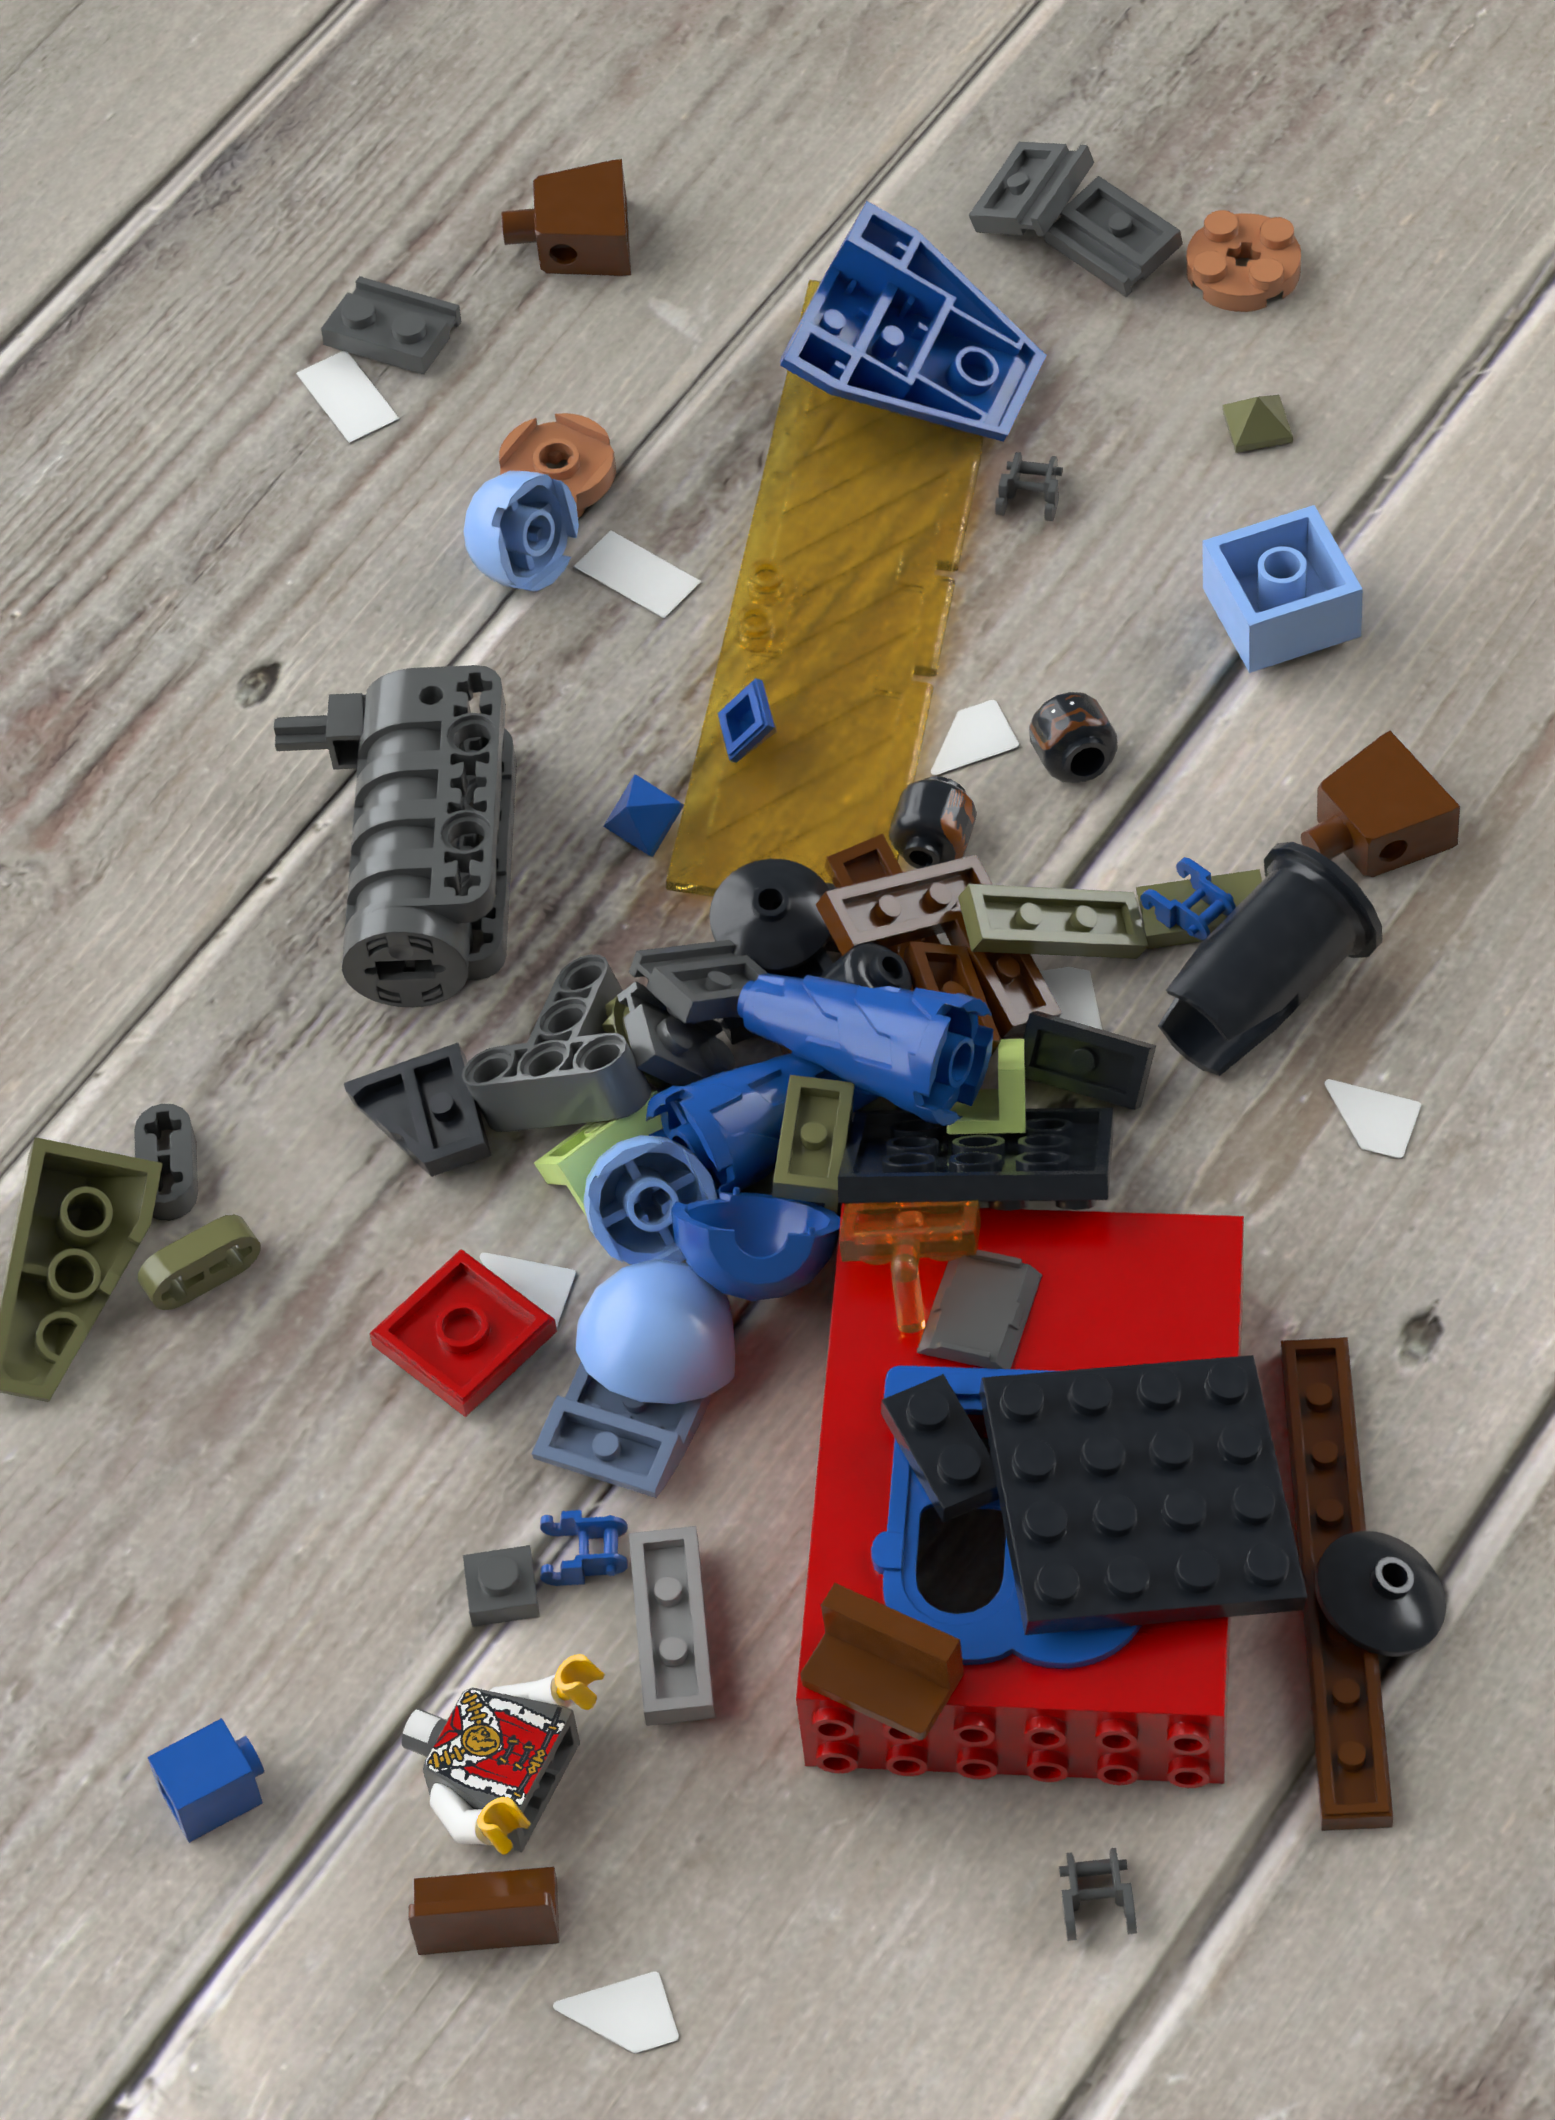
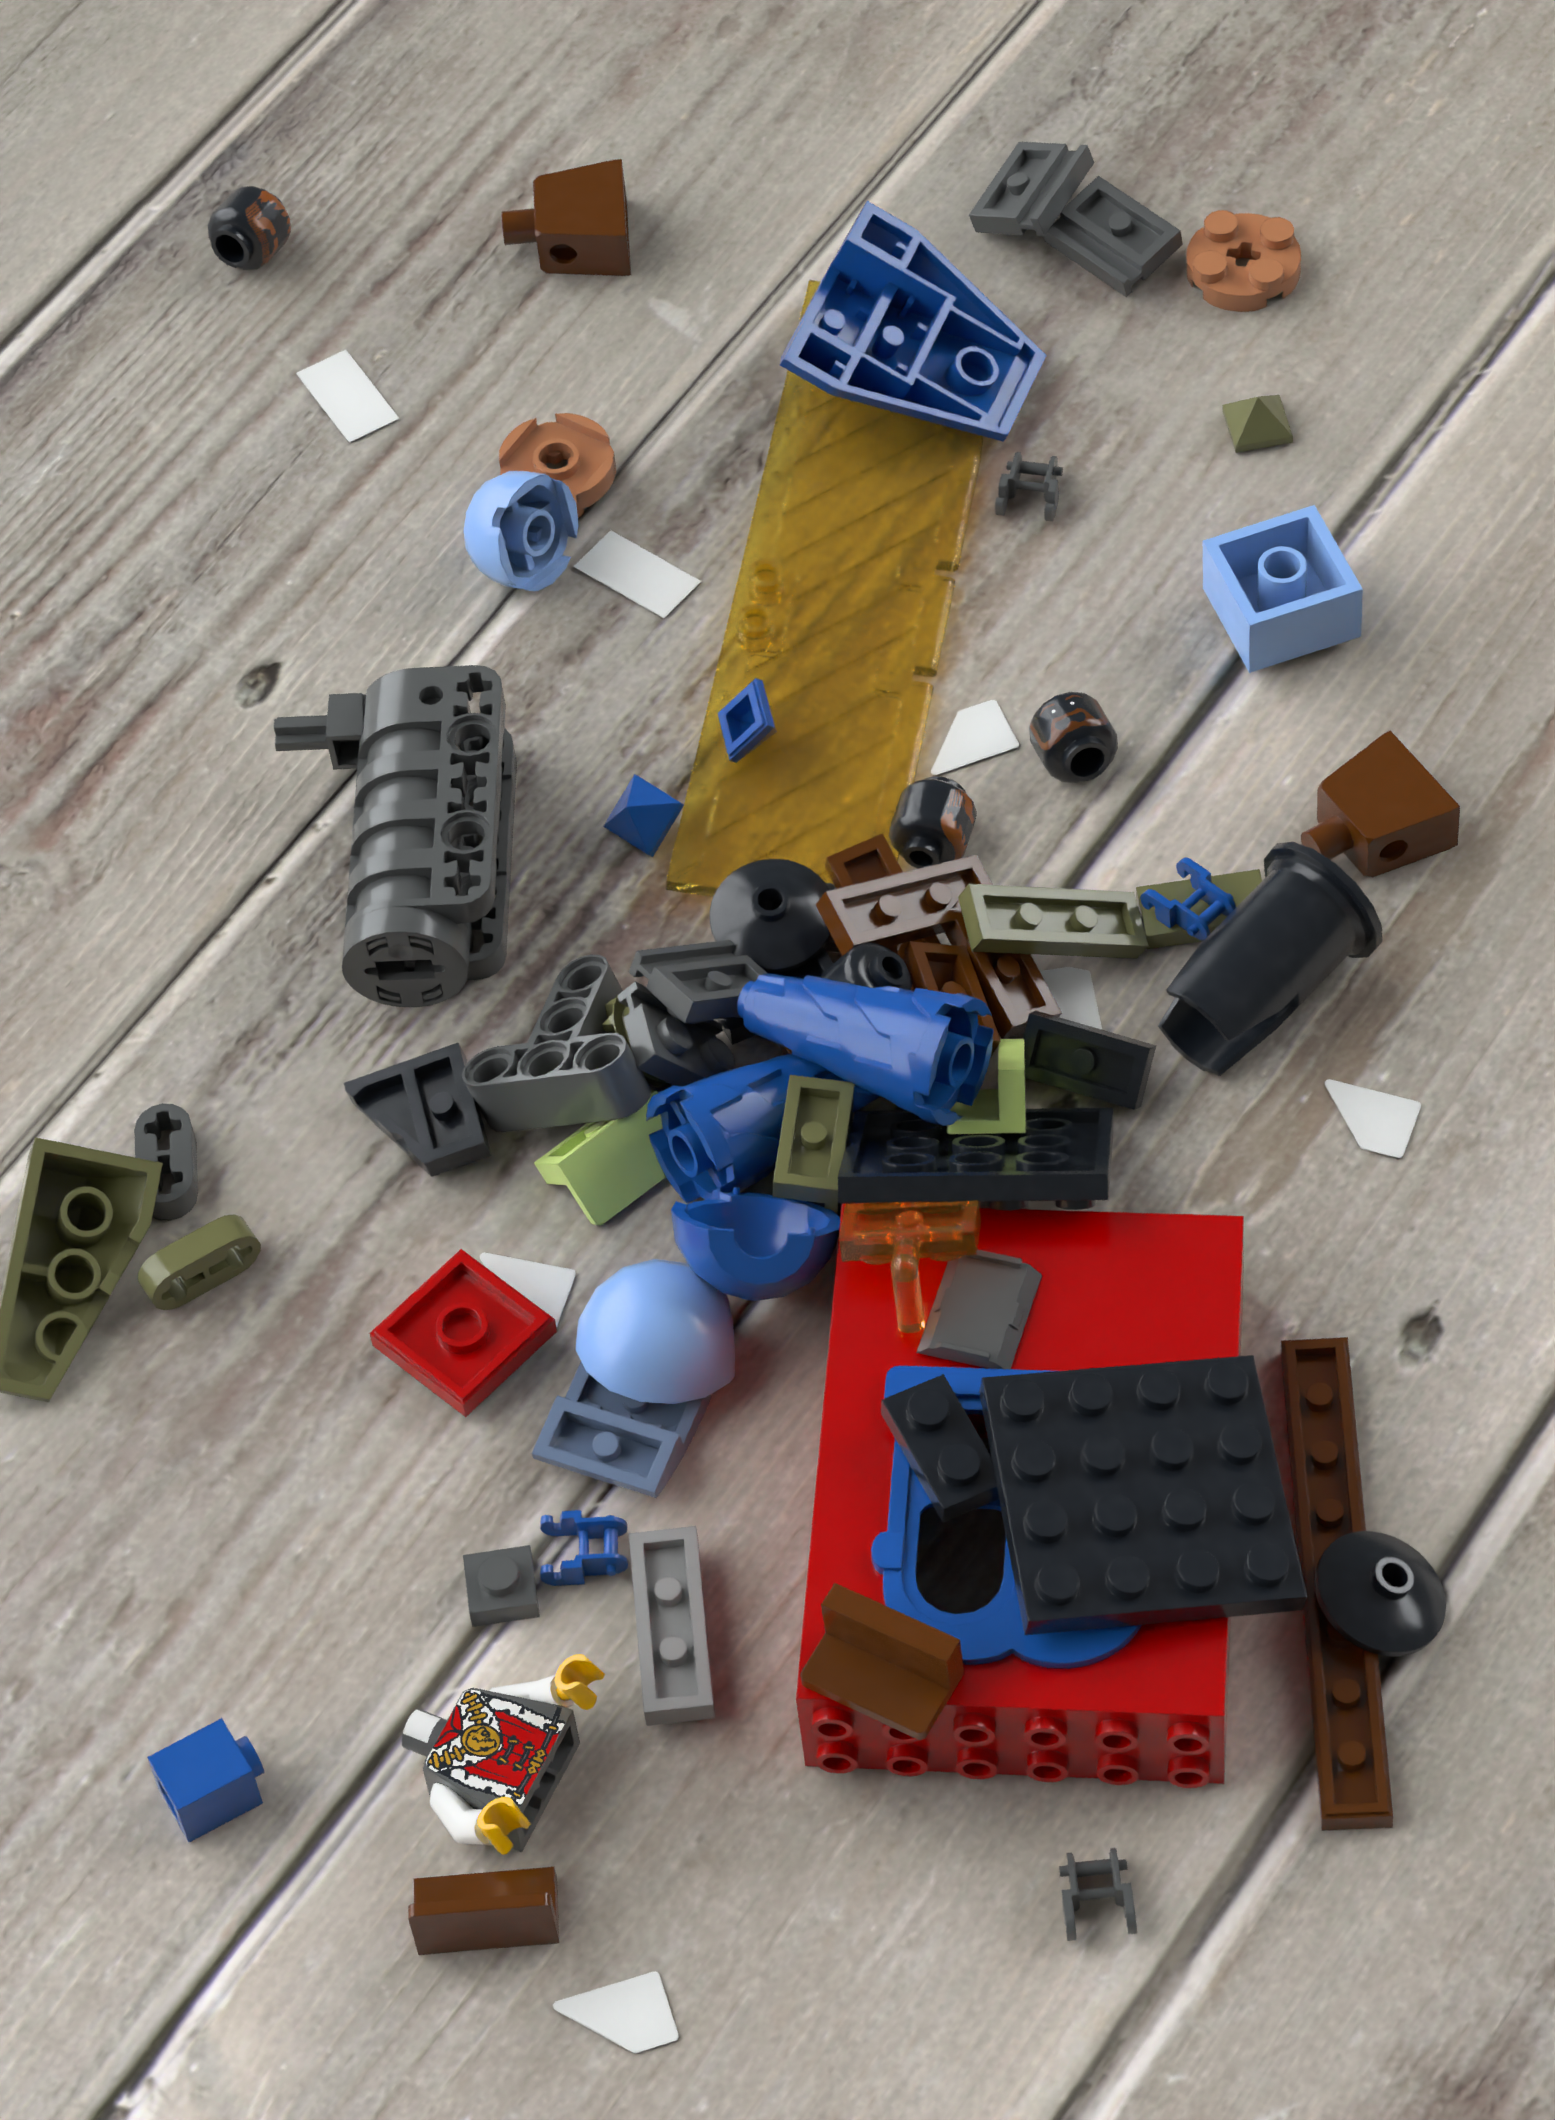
(248, 228): none -> black head
(391, 325): dark grey plate -> none
(633, 1196): light blue cylinder -> none

